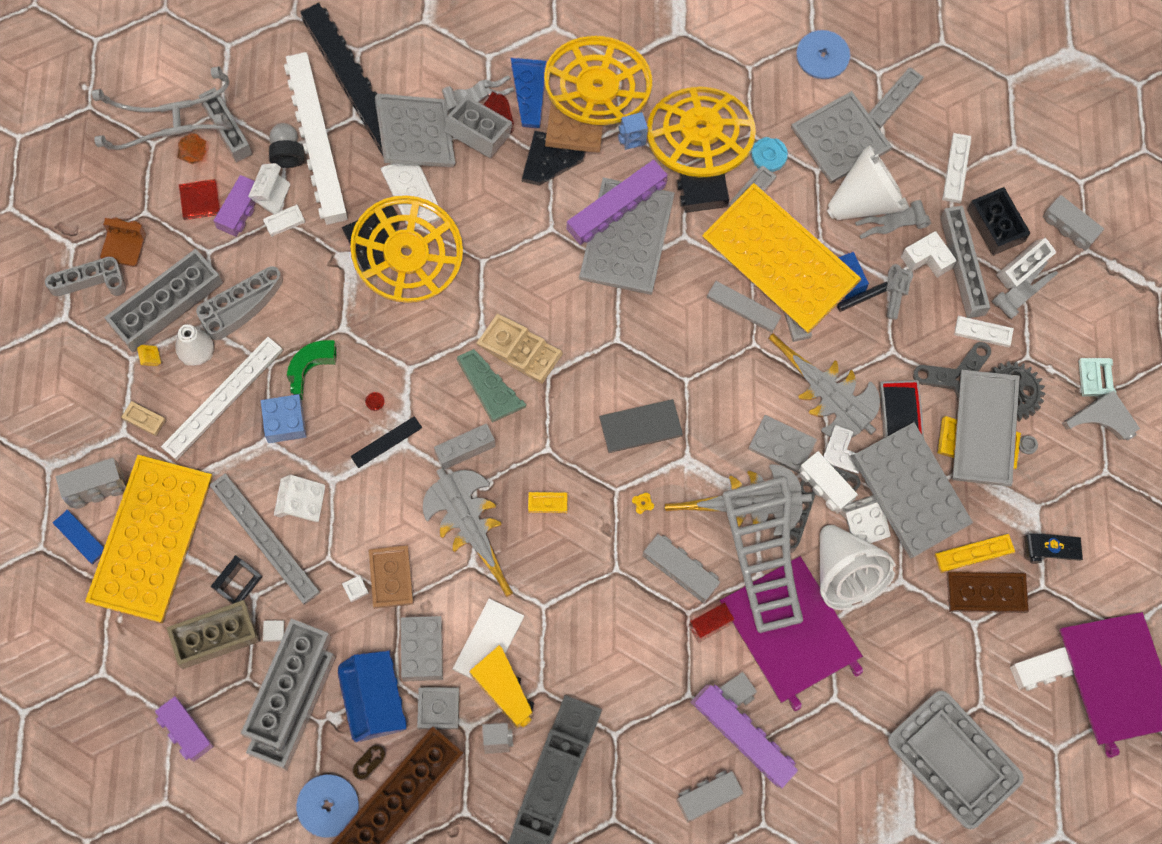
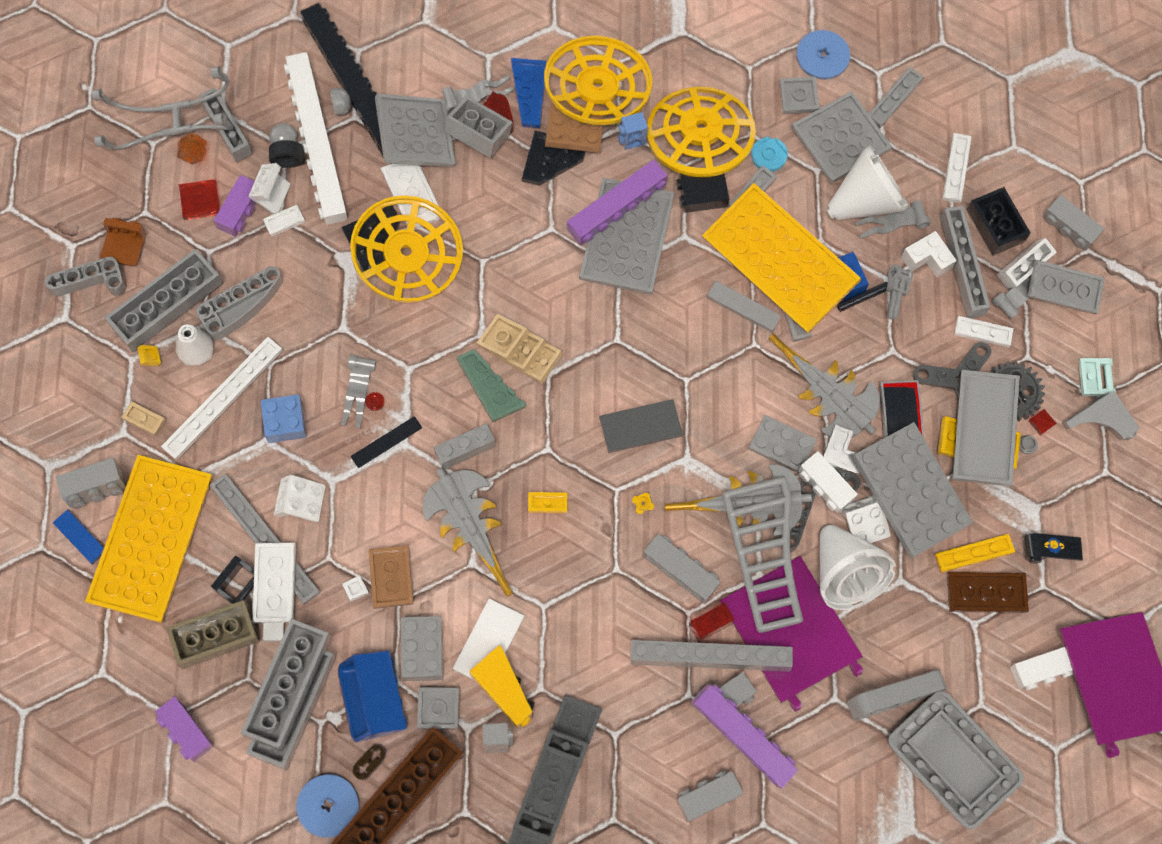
(274, 582): none -> white tile
(311, 355): green arch -> none
(340, 100): none -> light grey hair
(357, 386): none -> light grey flag
(711, 655): none -> light grey brick
(799, 95): none -> light grey plate
(896, 695): none -> light grey beam
(1042, 422): none -> clear red tile
(1066, 287): none -> light grey tile

